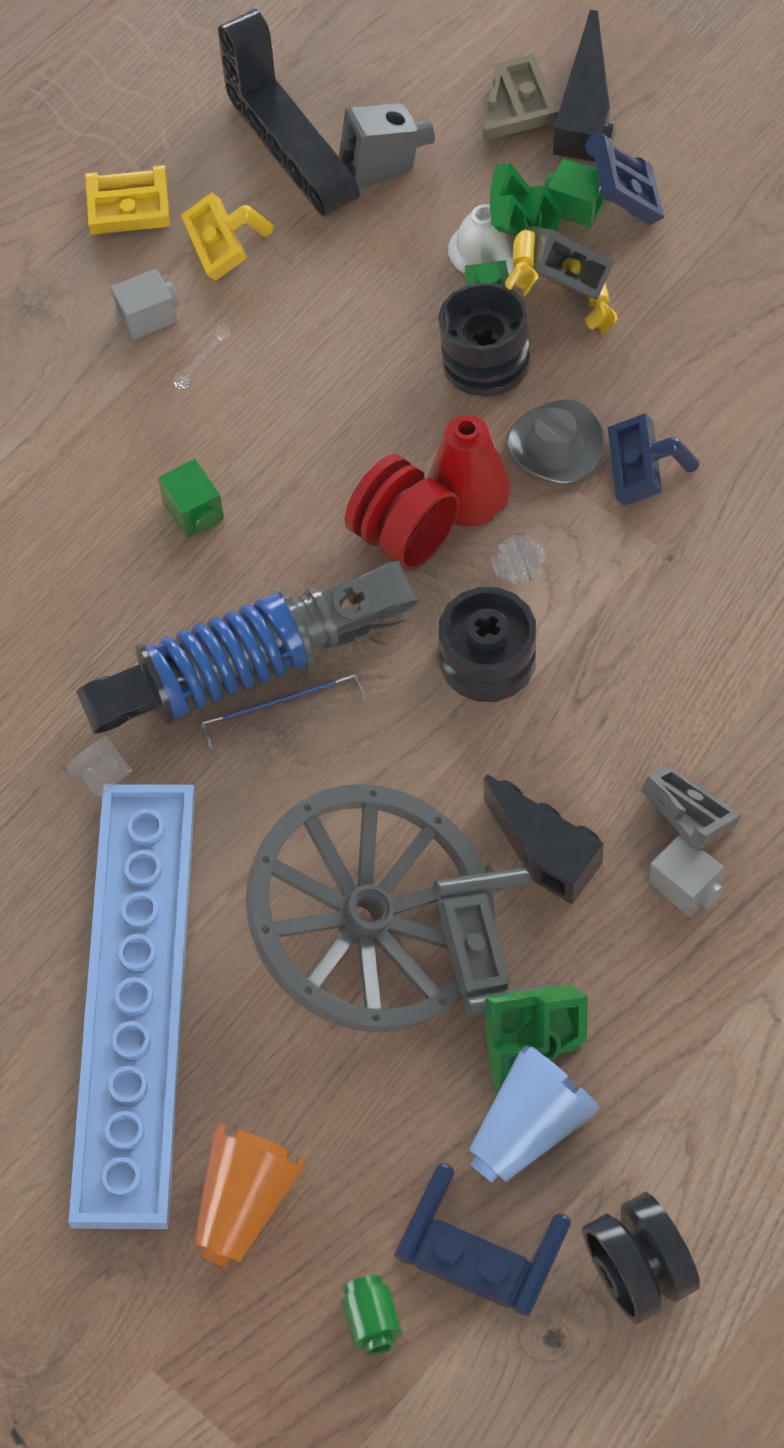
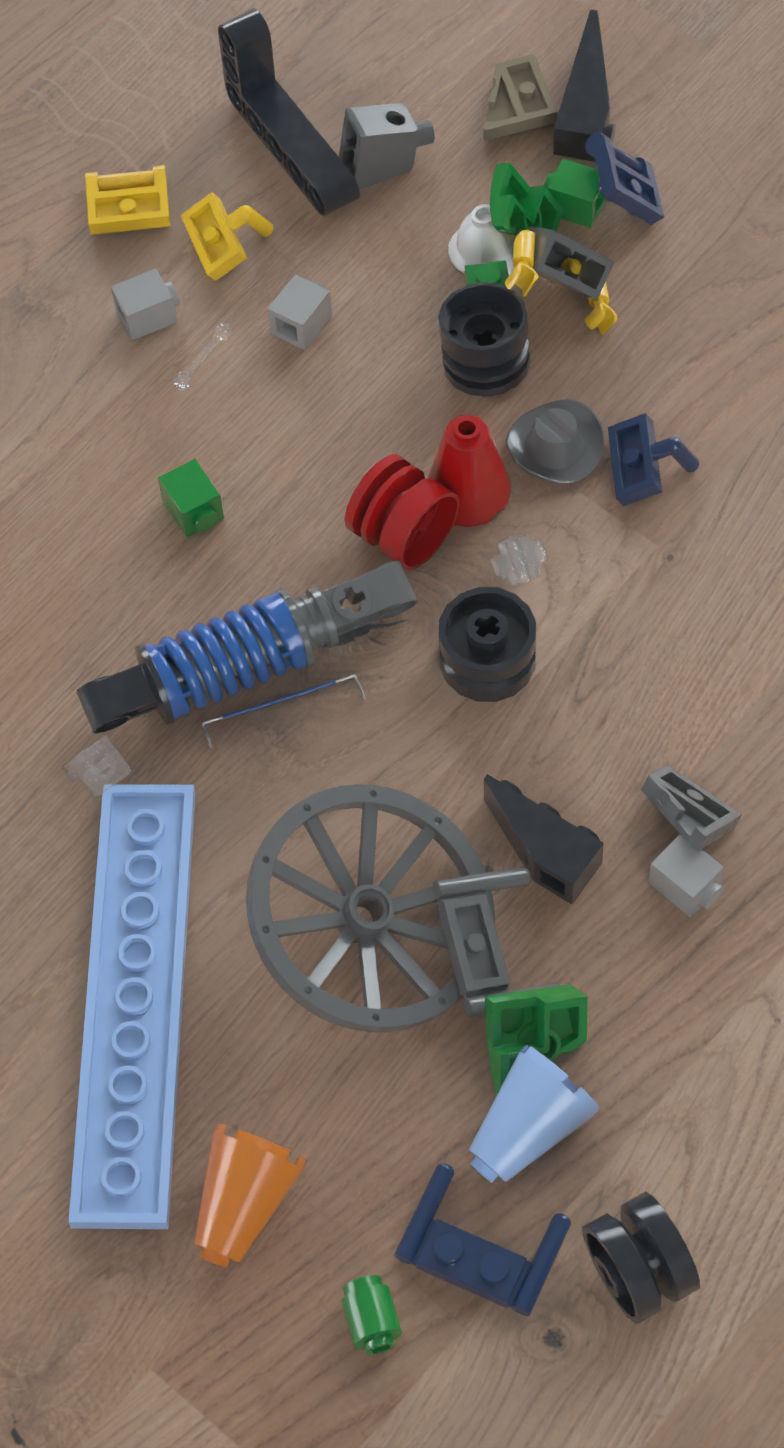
(300, 311): none -> light grey brick

